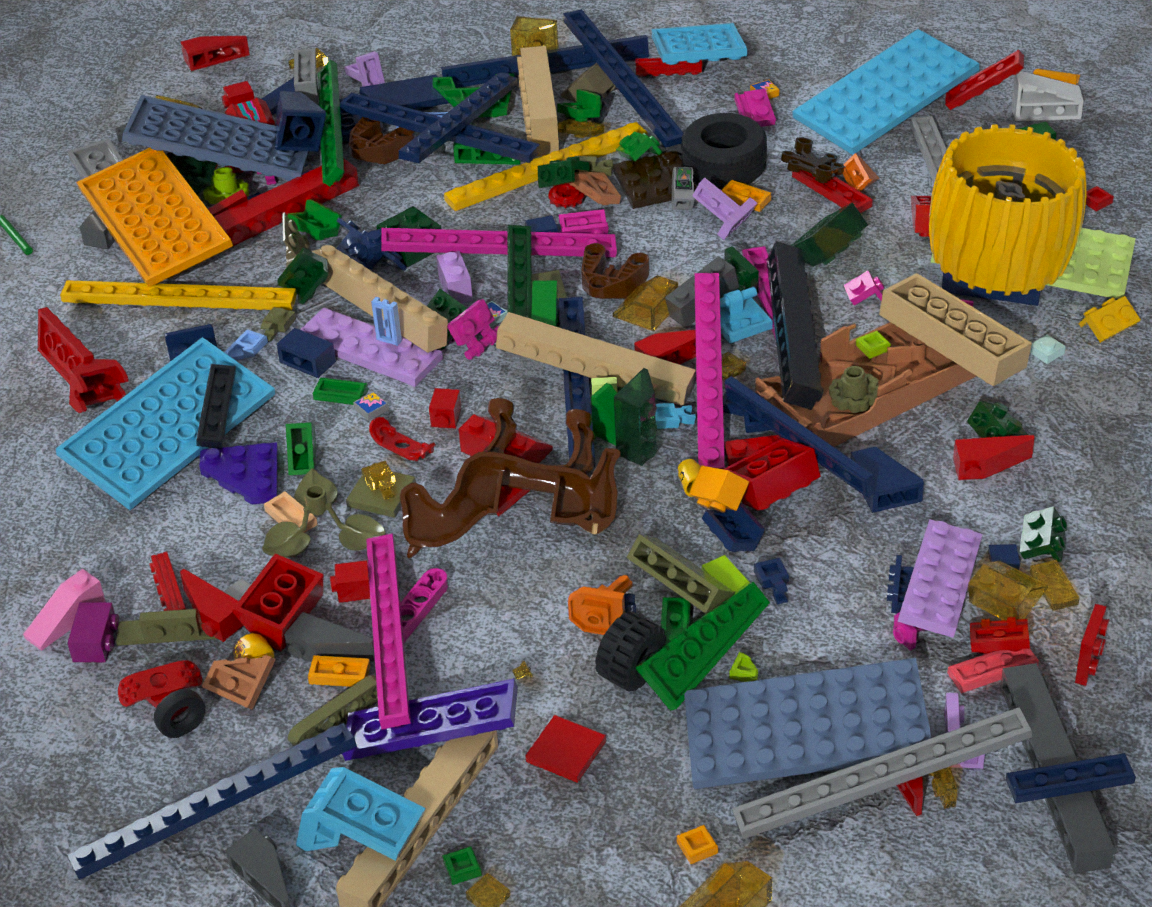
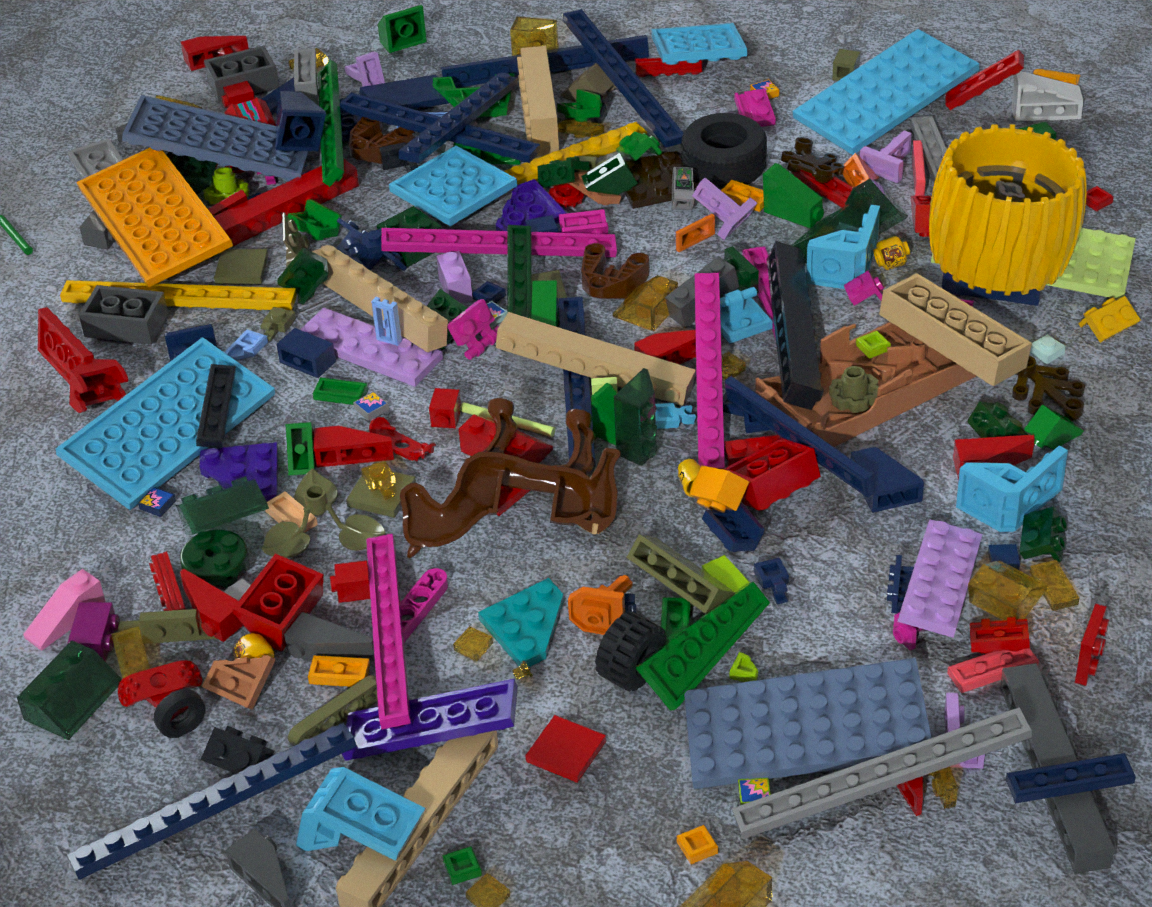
(68, 690): none -> clear green slope
(123, 314): none -> dark grey brick
(130, 651): none -> clear yellow plate
(157, 501): none -> tile
(221, 506): none -> clear green slope
(222, 568): none -> dark green plate
(232, 752): none -> black bracket
(241, 266): none -> olive tile
(247, 65): none -> dark grey brick
(349, 446): none -> red slope
(390, 158): none -> black bracket
(402, 29): none -> green slope
(453, 185): none -> medium azure plate
(473, 643): none -> clear yellow tile
(489, 292): none -> dark blue tile
(521, 423): none -> yellowish green bar
(525, 621): none -> teal plate
(527, 203): none -> dark purple plate
(610, 177): none -> dark green slope
(695, 232): none -> orange slope
(753, 789): none -> tile
(790, 198): none -> green slope
(843, 254): none -> medium azure bracket
(845, 63): none -> olive brick
(873, 193): none -> clear green slope
(888, 161): none -> lavender bracket
(891, 253): none -> yellow head
(918, 168): none -> coral tile
(991, 497): none -> medium azure bracket
(1052, 428): none -> green slope
(1071, 407): none -> dark brown plant

